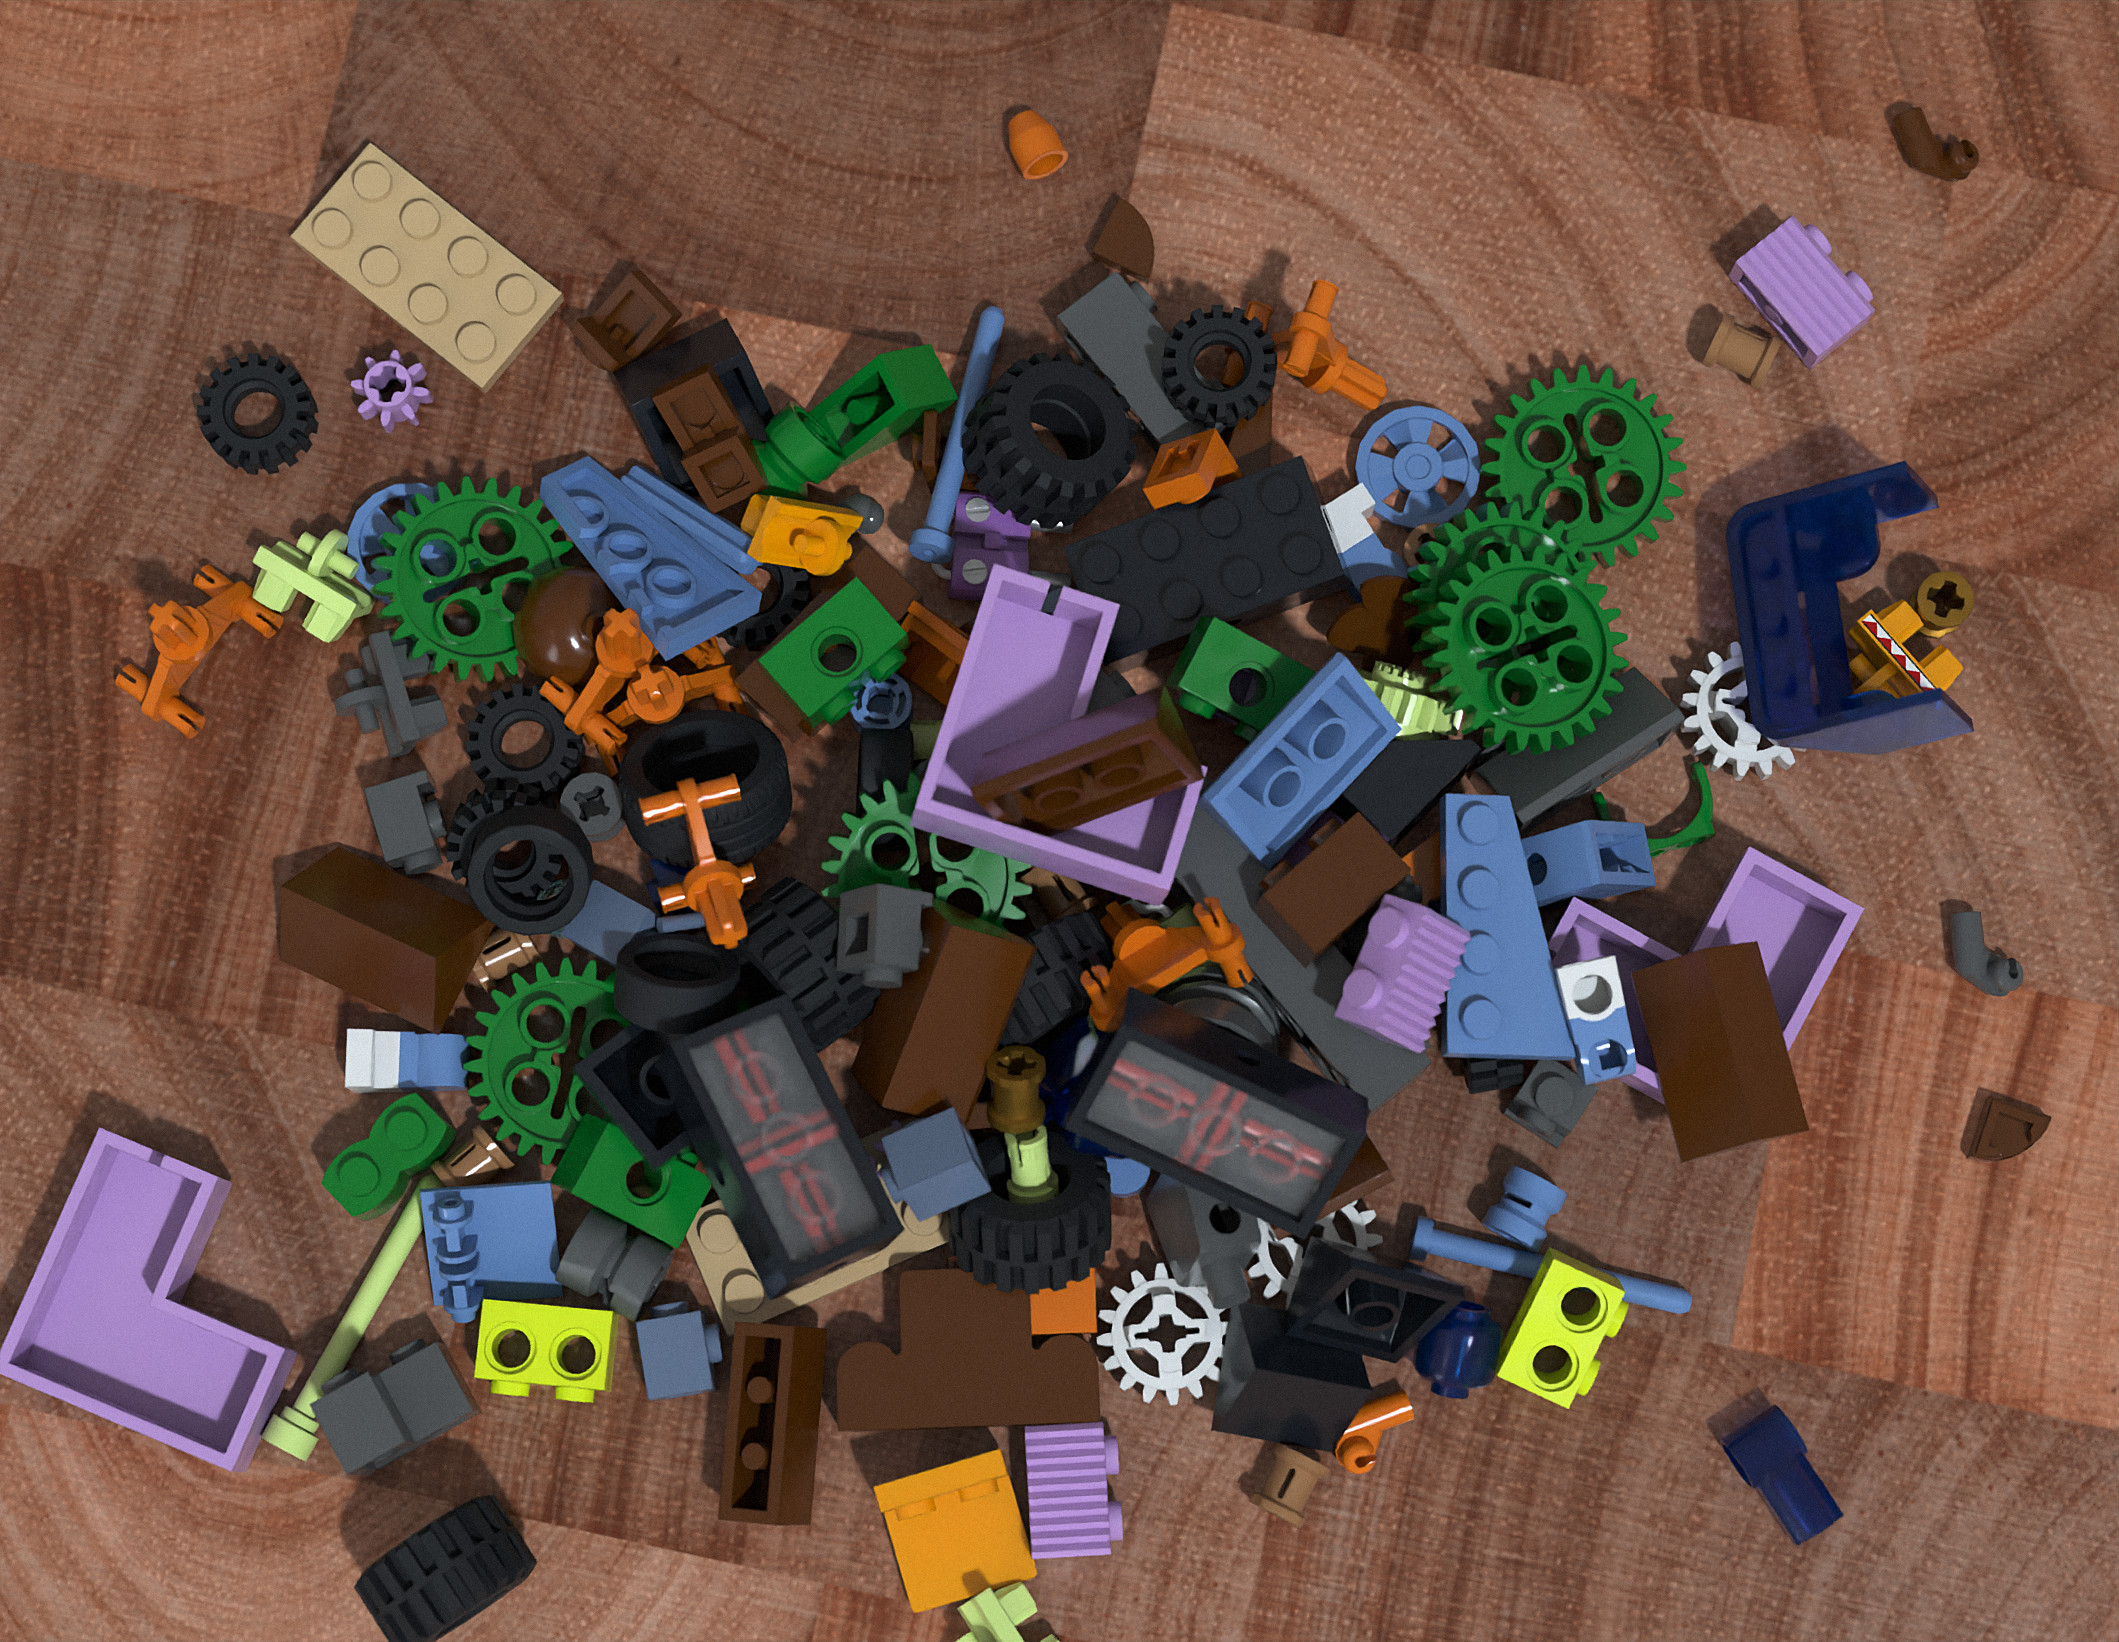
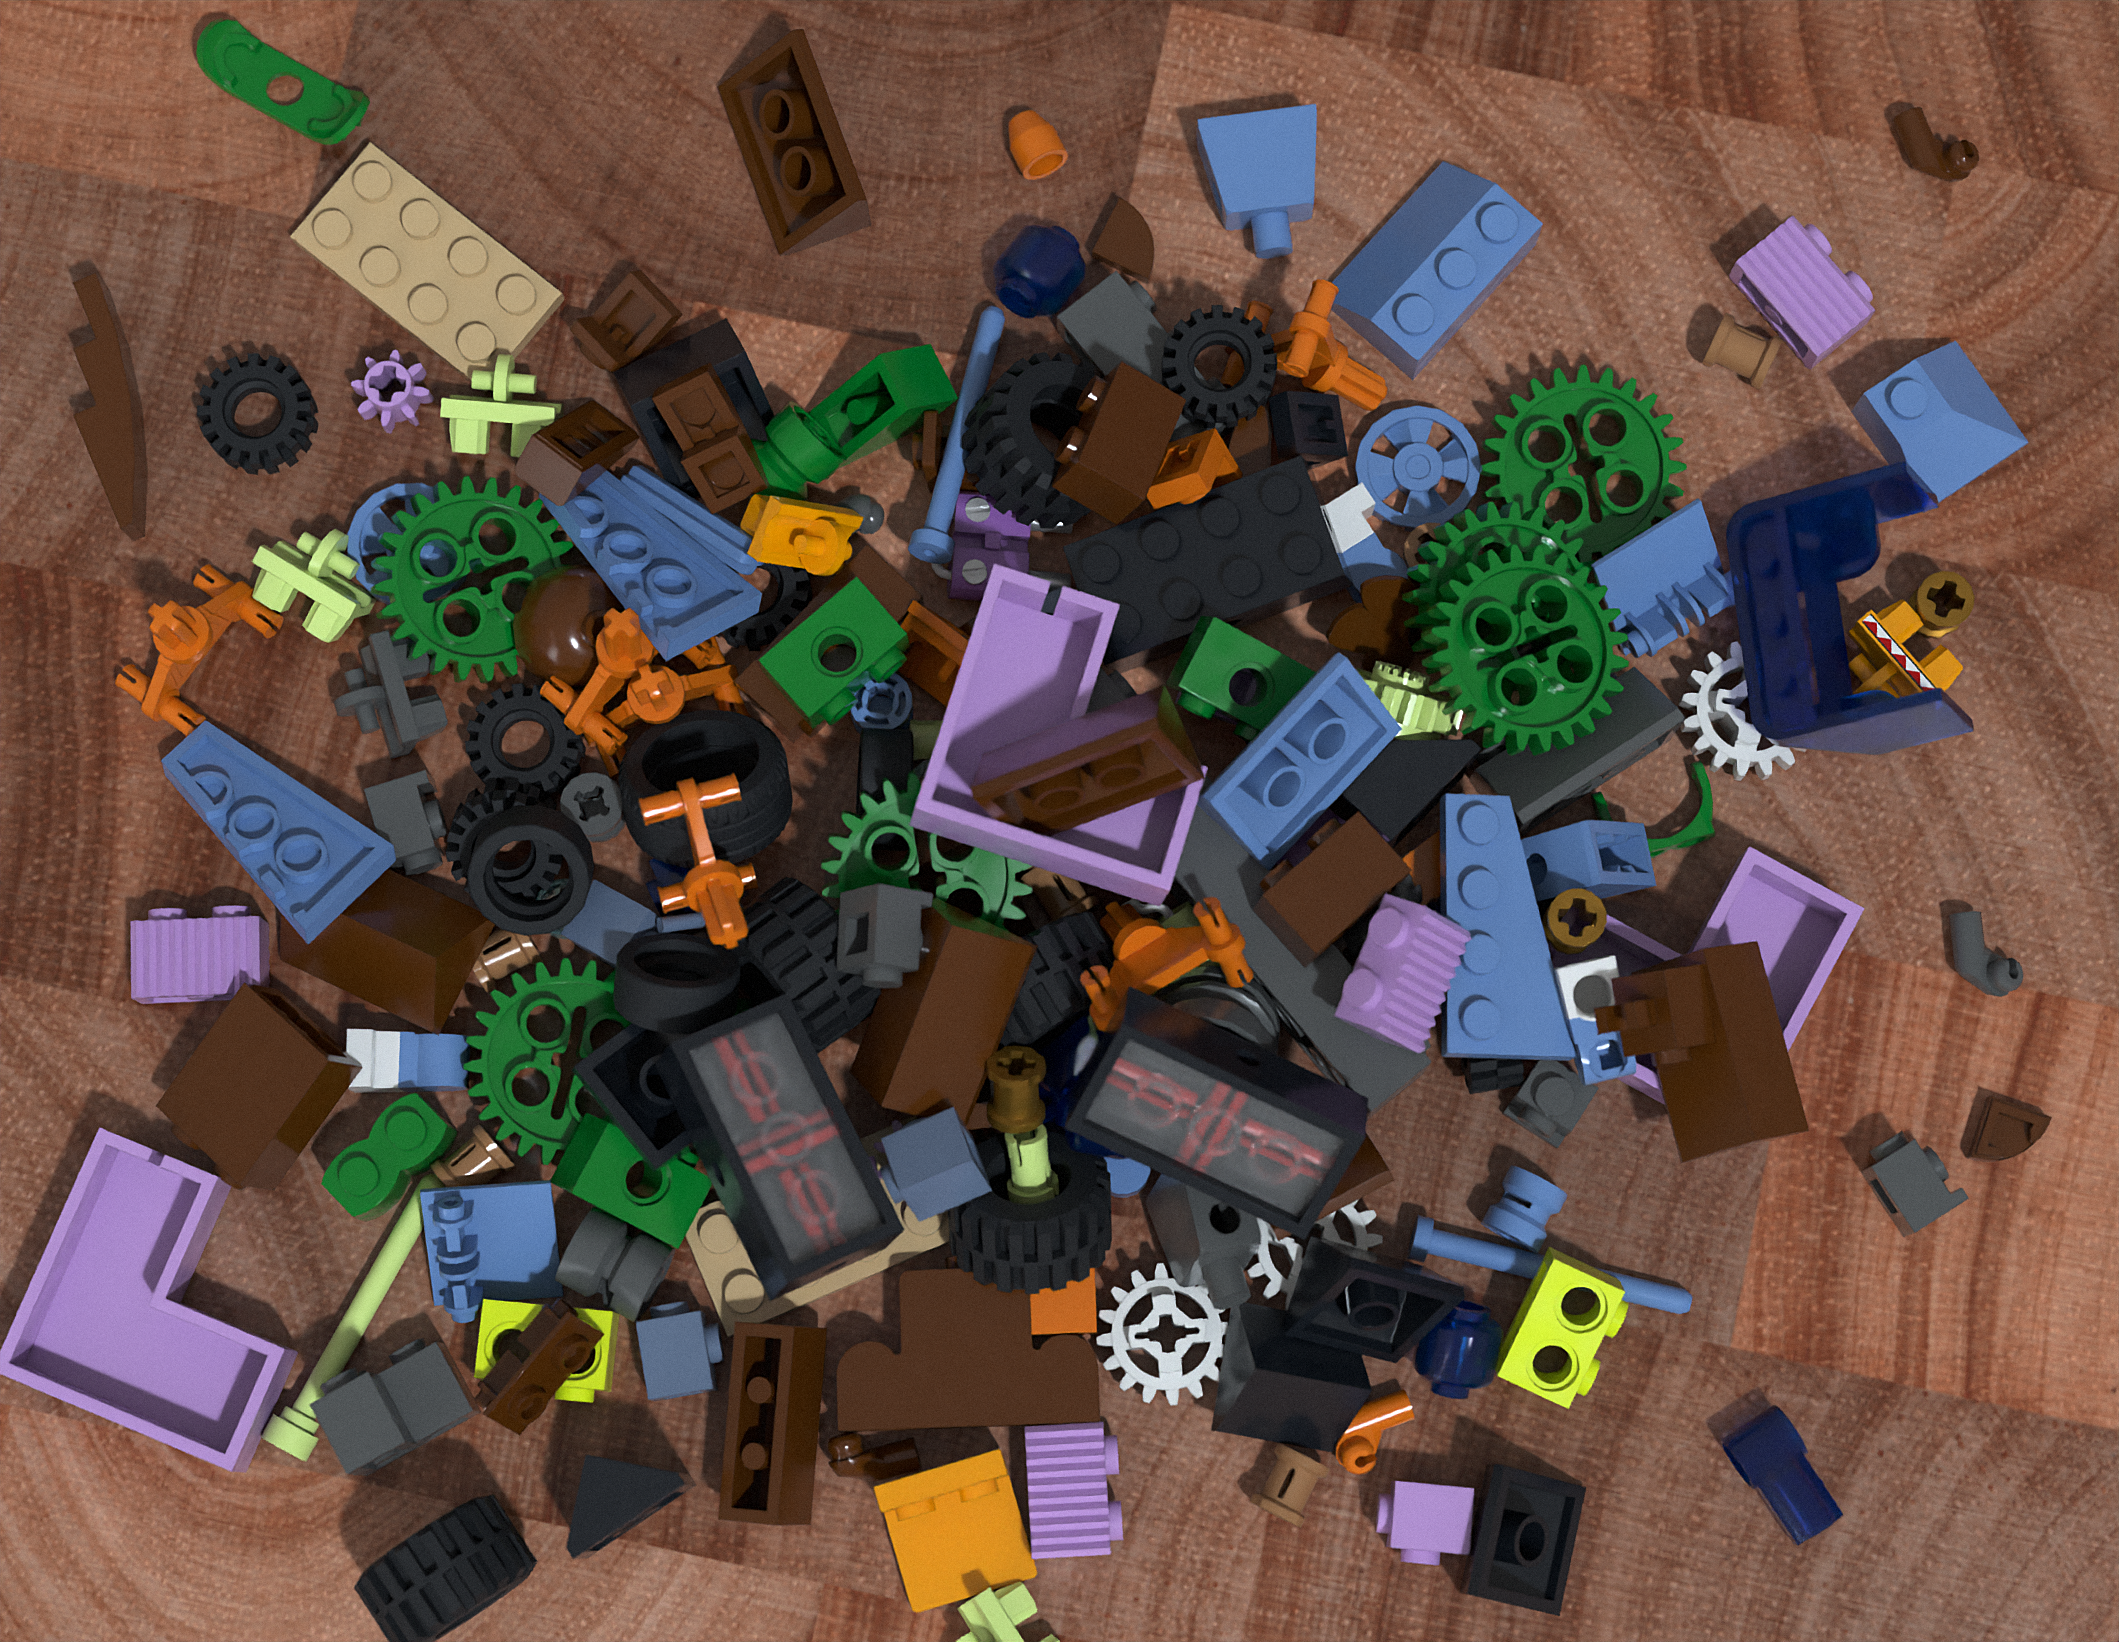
(115, 425): none -> reddish brown slope
(199, 957): none -> lavender brick
(248, 66): none -> green piece
(257, 1088): none -> reddish brown brick
(282, 833): none -> medium blue wing
(473, 415): none -> yellowish green hips
(519, 1390): none -> reddish brown hinge
(568, 458): none -> reddish brown slope
(616, 1498): none -> black slope
(794, 147): none -> reddish brown slope
(871, 1464): none -> reddish brown arm
(1039, 271): none -> clear blue head
(1118, 442): none -> reddish brown brick
(1262, 172): none -> medium blue torso
(1308, 427): none -> black bracket
(1426, 1520): none -> lavender brick
(1433, 265): none -> medium blue slope
(1522, 1539): none -> black slope
(1590, 910): none -> pearl gold bush
(1660, 1013): none -> reddish brown brick
(1663, 580): none -> medium blue hinge
(1910, 1183): none -> dark grey brick
(1939, 420): none -> medium blue slope

